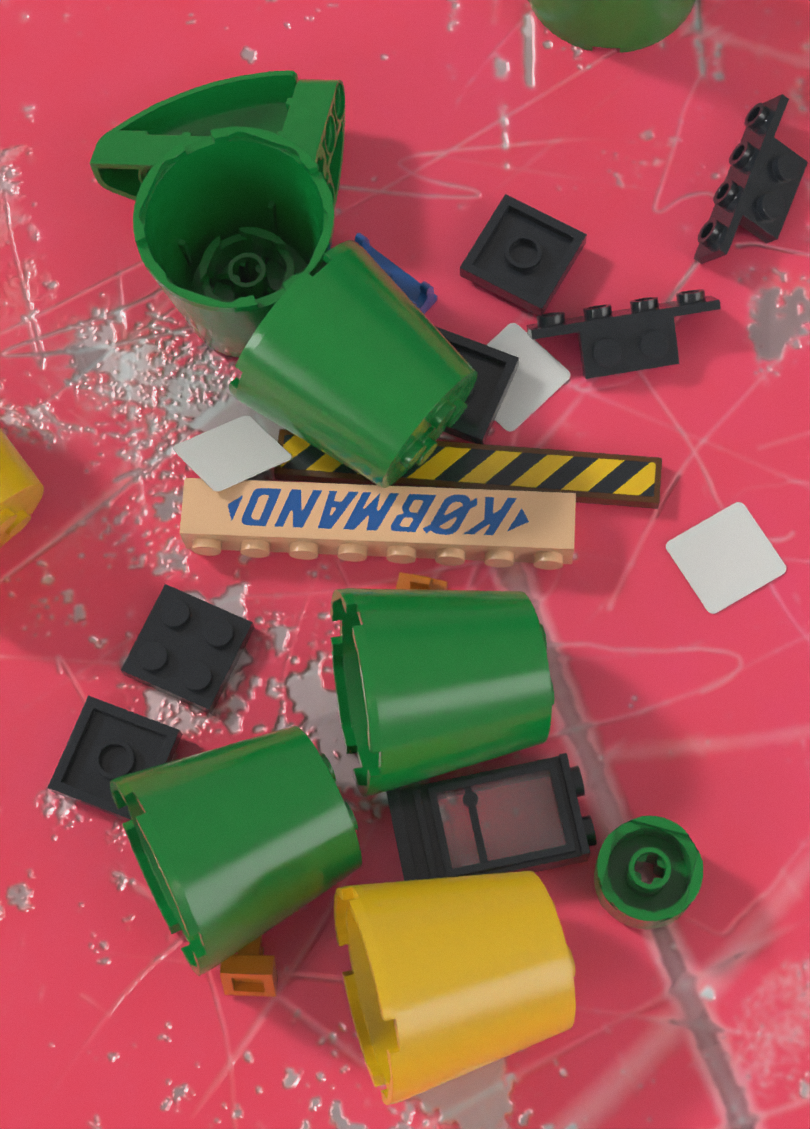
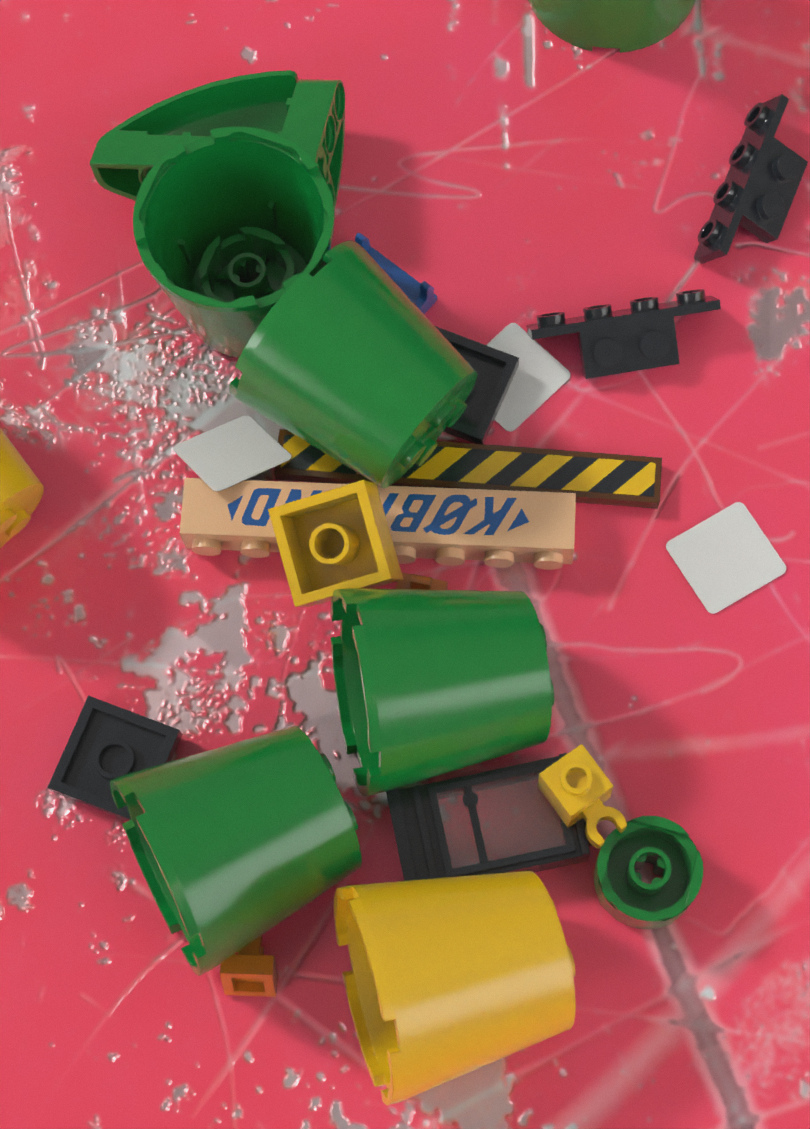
(188, 648): black plate -> none
(335, 543): none -> yellow brick
(523, 255): black plate -> none
(578, 790): none -> yellow brick

